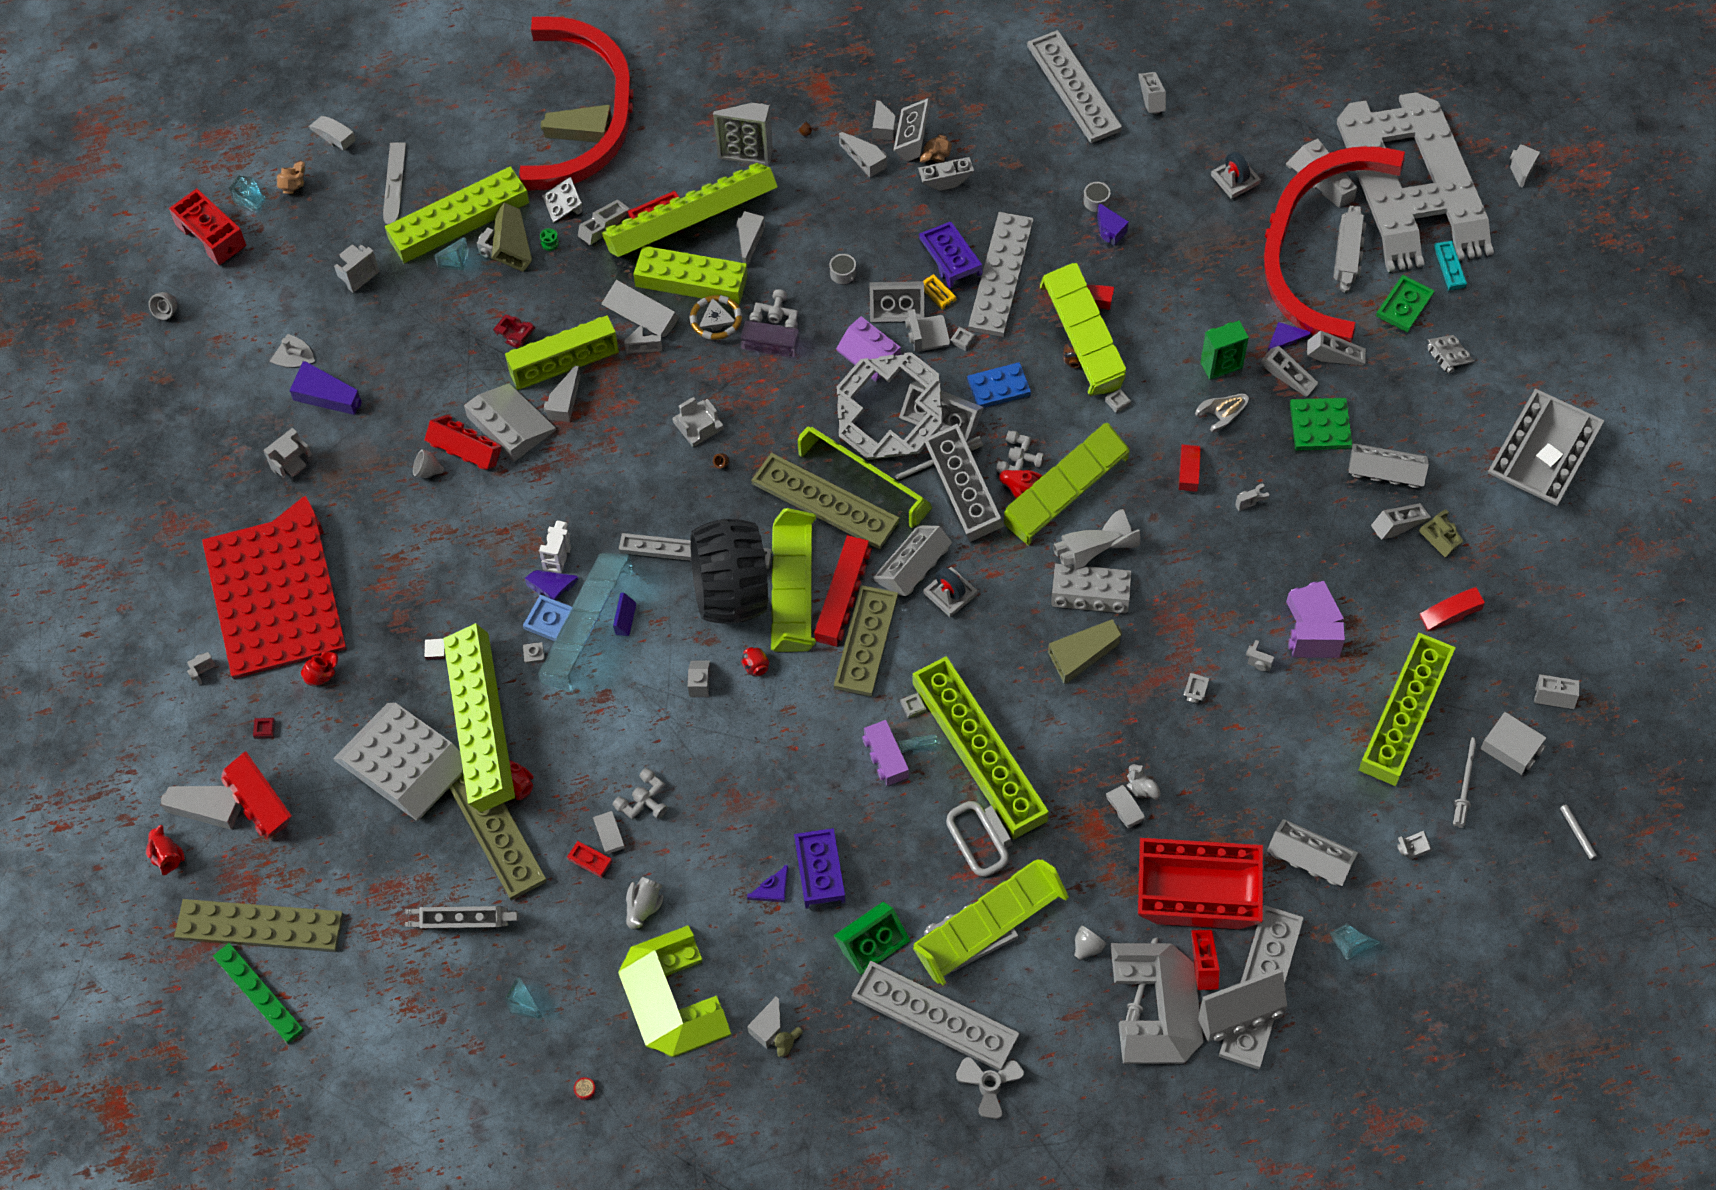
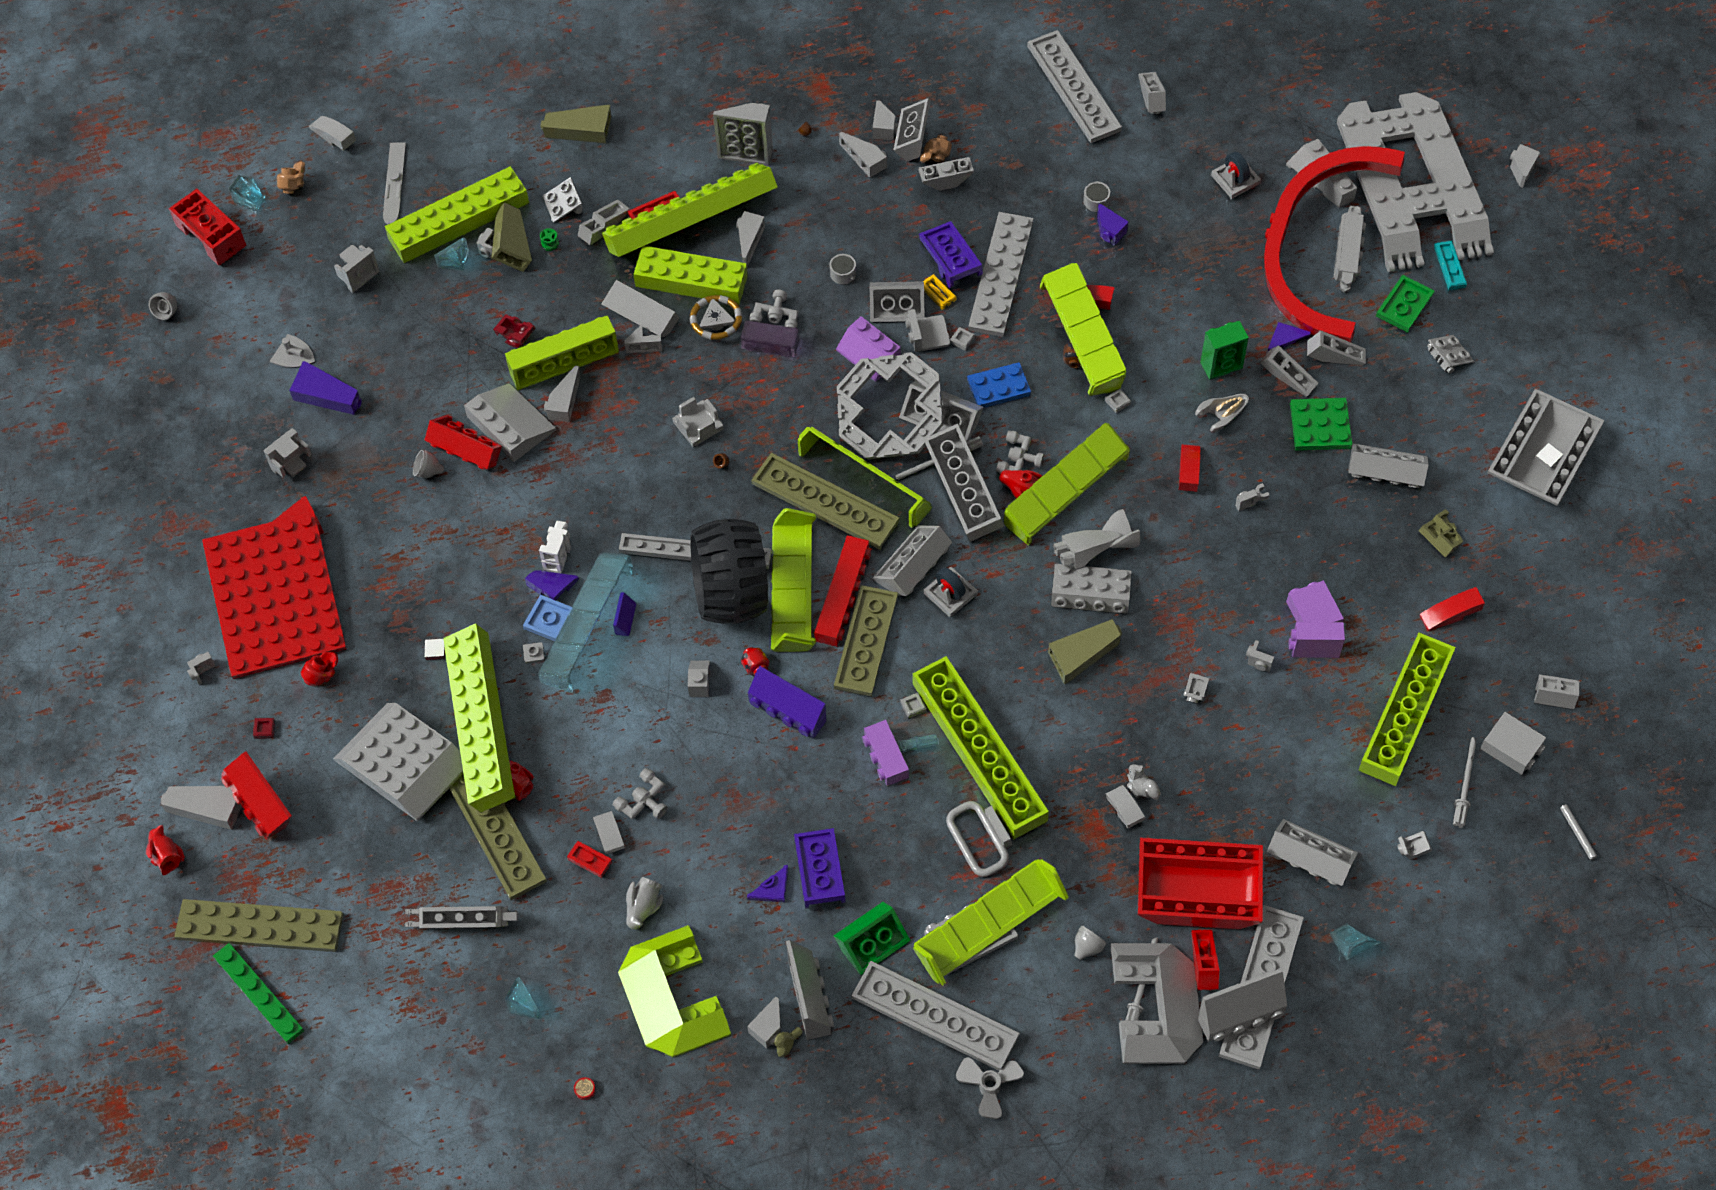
(580, 168): red arch -> none
(787, 703): none -> dark purple slope
(808, 991): none -> light grey slope
(1399, 520): light grey slope -> none

